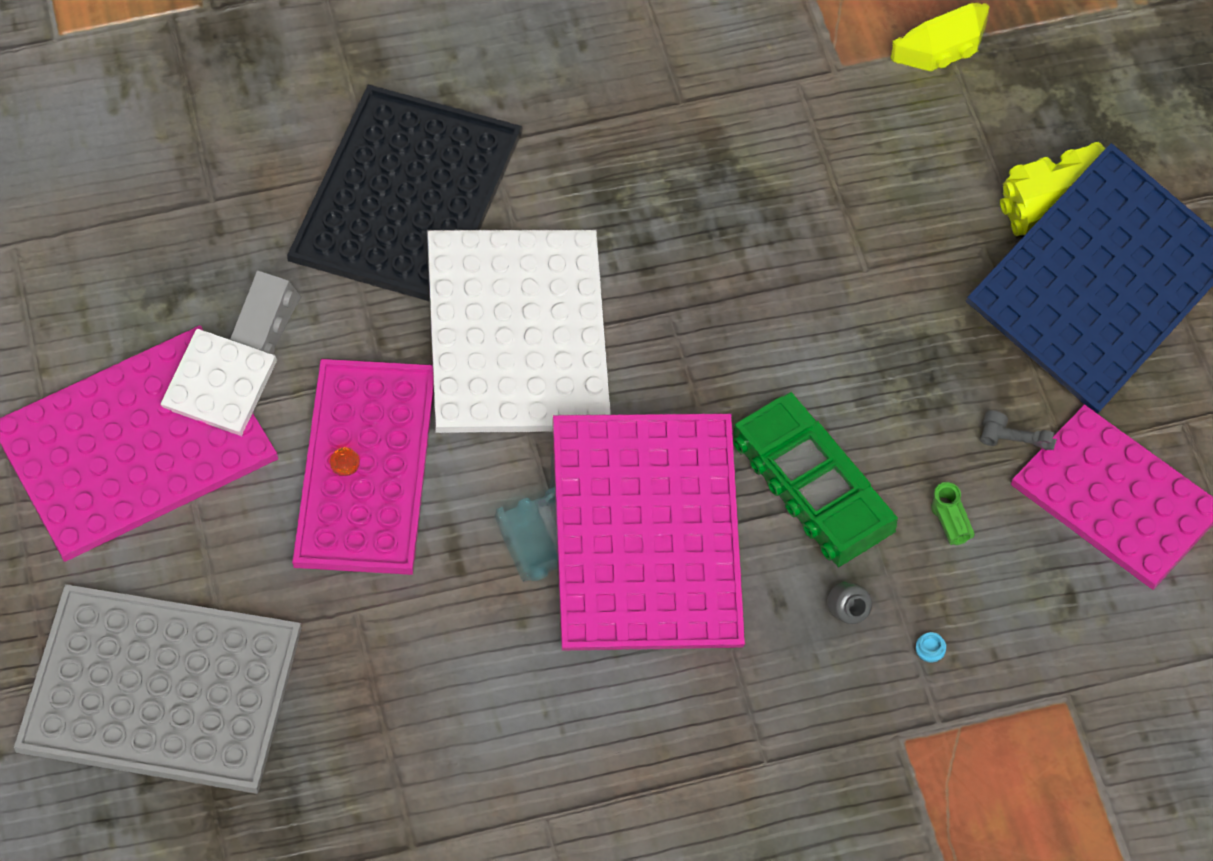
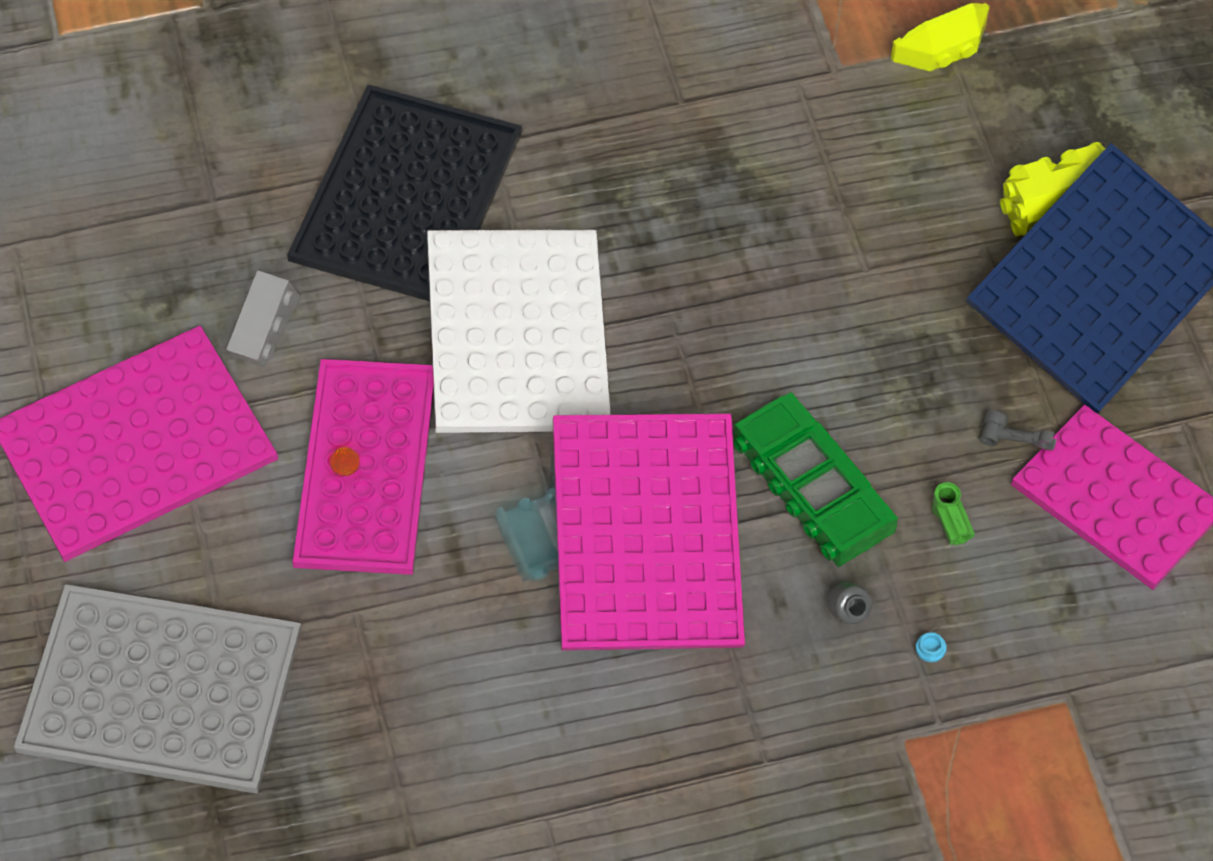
(219, 382): white plate -> none

